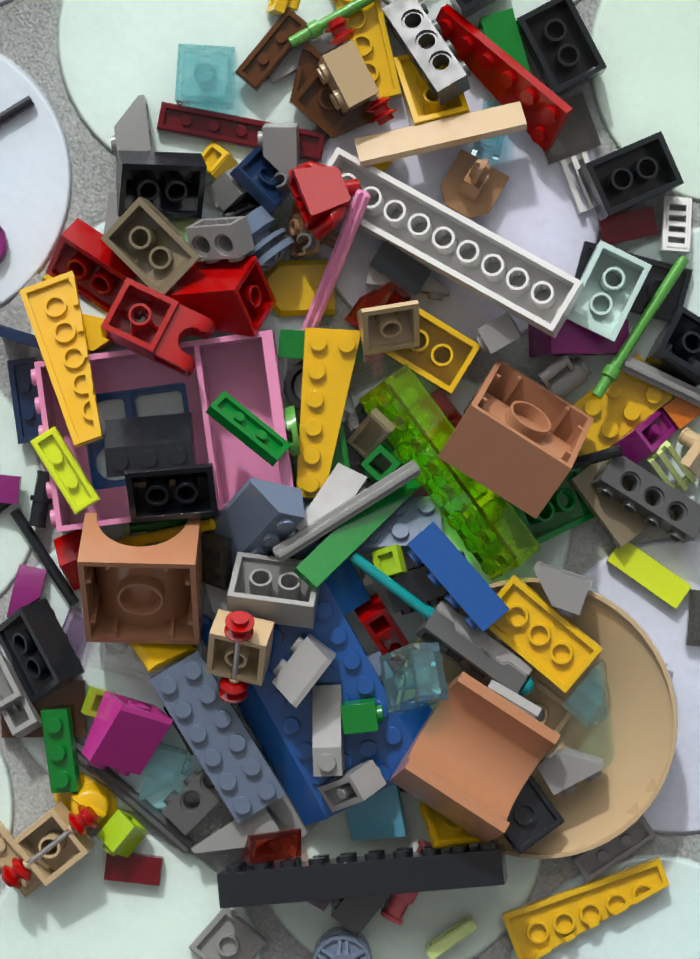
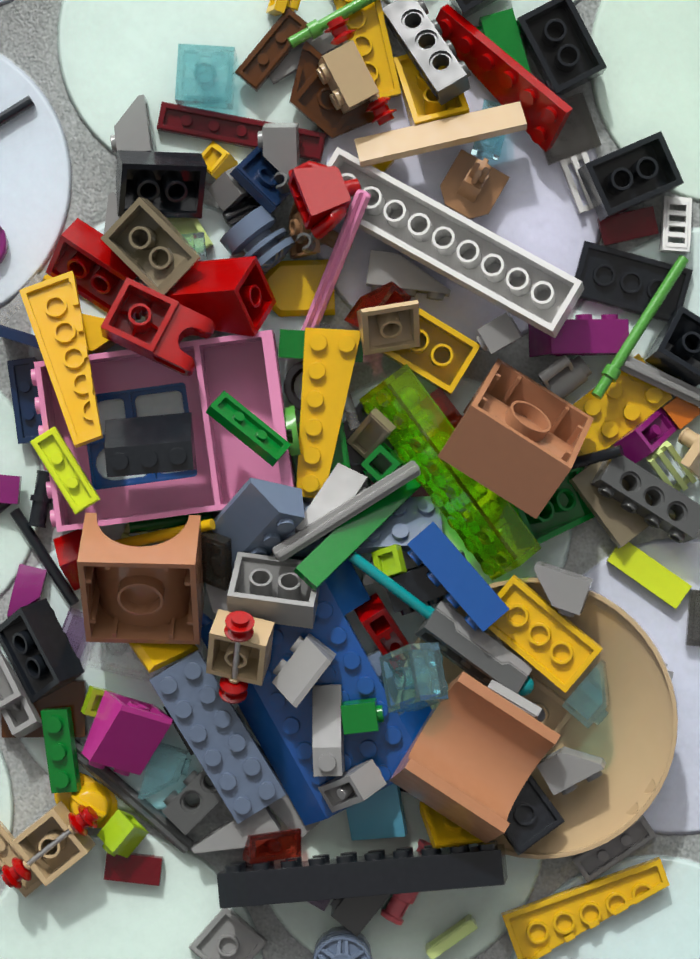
(172, 492): black slope -> none
(221, 238): light grey brick -> none
(400, 268): black tile -> none
(610, 289): light aqua slope -> none

